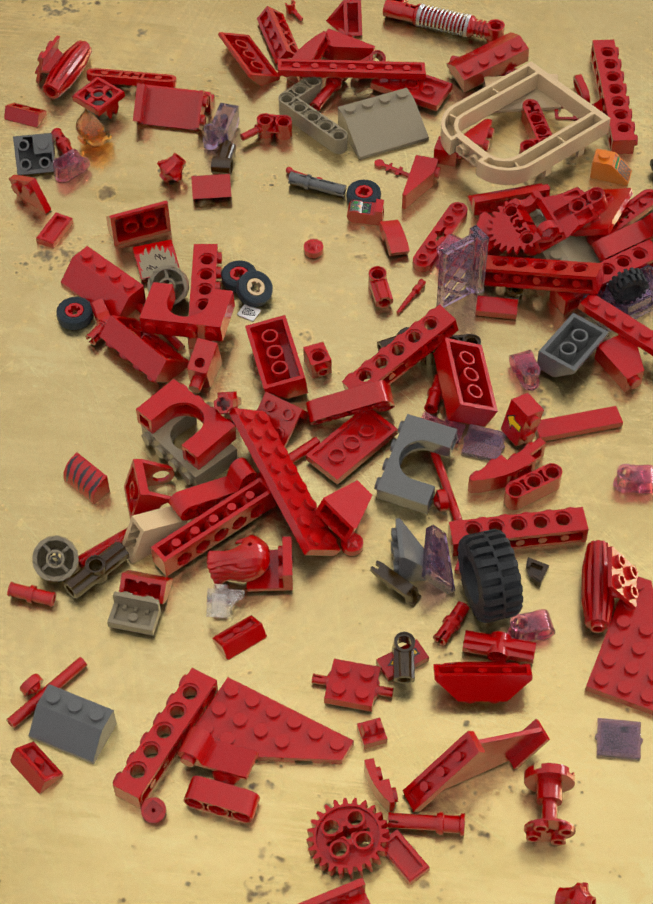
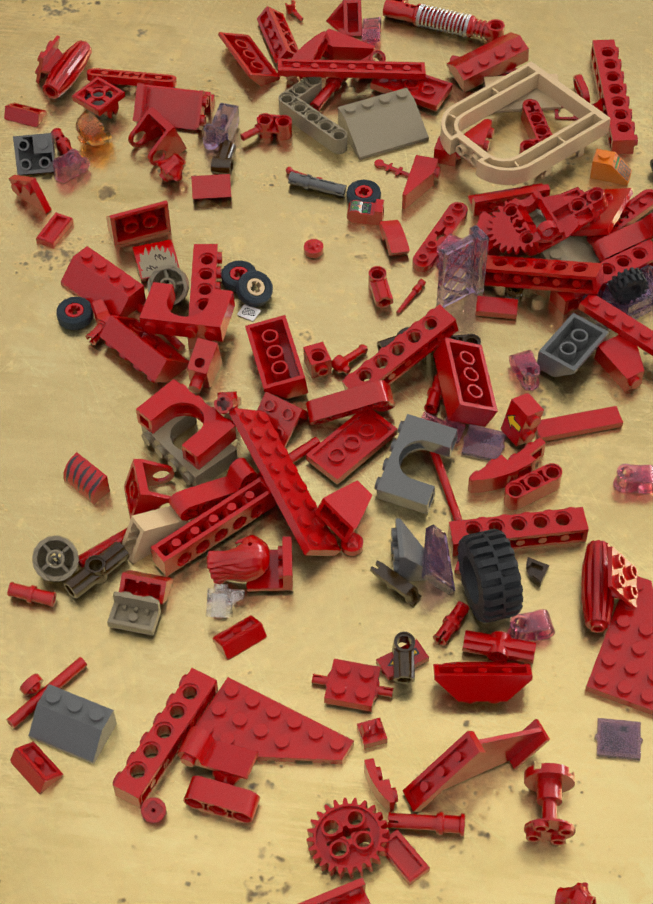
(154, 126): none -> red hose
(341, 363): none -> red piece
(371, 30): none -> clear pink slope
(441, 500): red tile -> none

